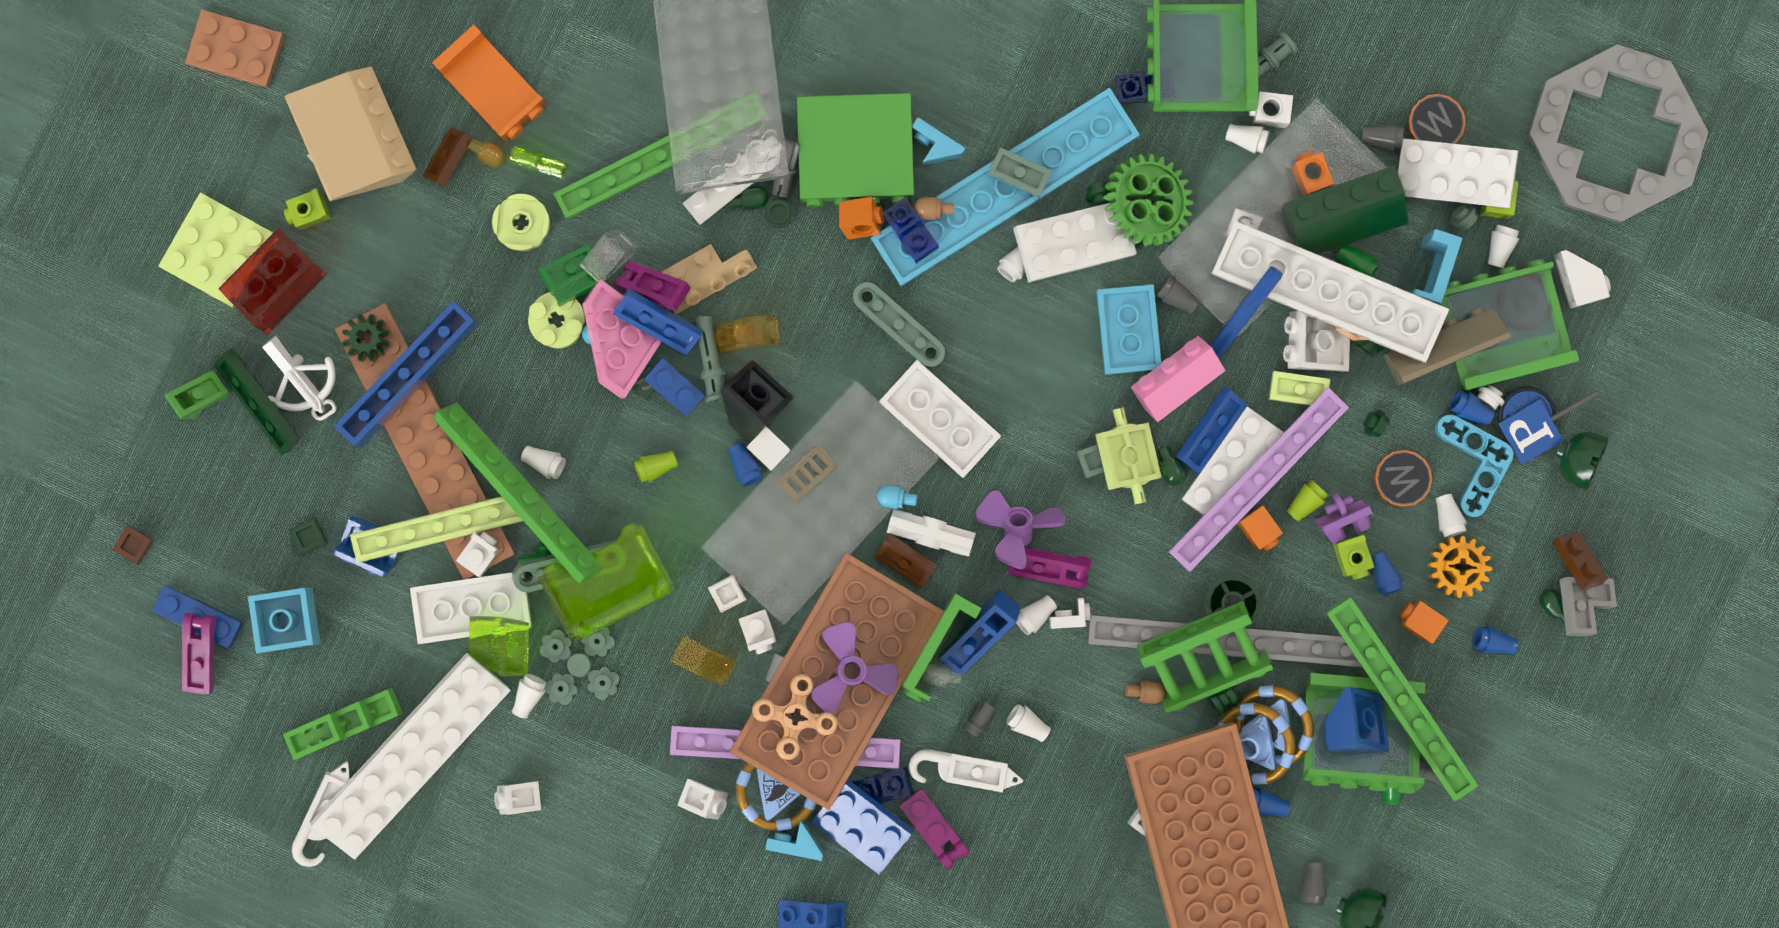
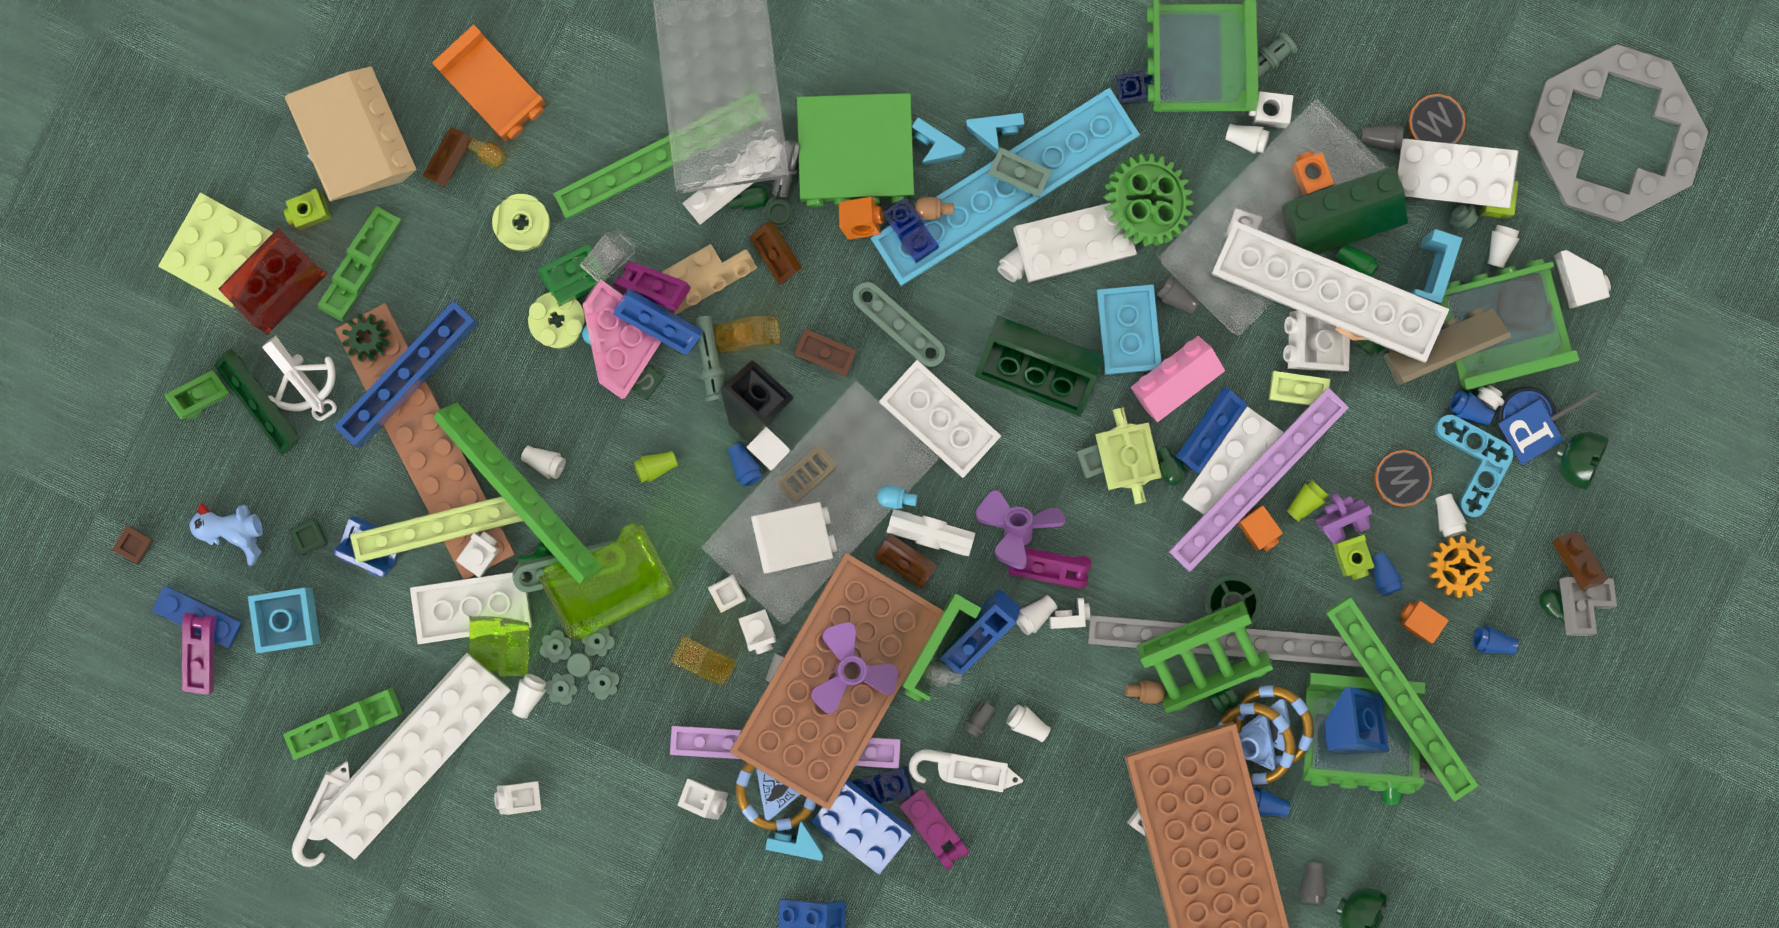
(234, 49): nougat plate -> none
(237, 529): none -> light blue animal
(359, 263): none -> bright green slope
(538, 162): clear neon green axle -> none
(673, 386): blue plate -> none
(775, 252): none -> reddish brown plate
(791, 731): light nougat gear -> none
(793, 537): none -> white slope
(825, 352): none -> reddish brown plate
(986, 128): none -> medium azure slope
(1039, 366): none -> dark green slope
(1096, 192): dark green plate -> none
(1246, 310): blue axle -> none
(1376, 423): dark green plate -> none

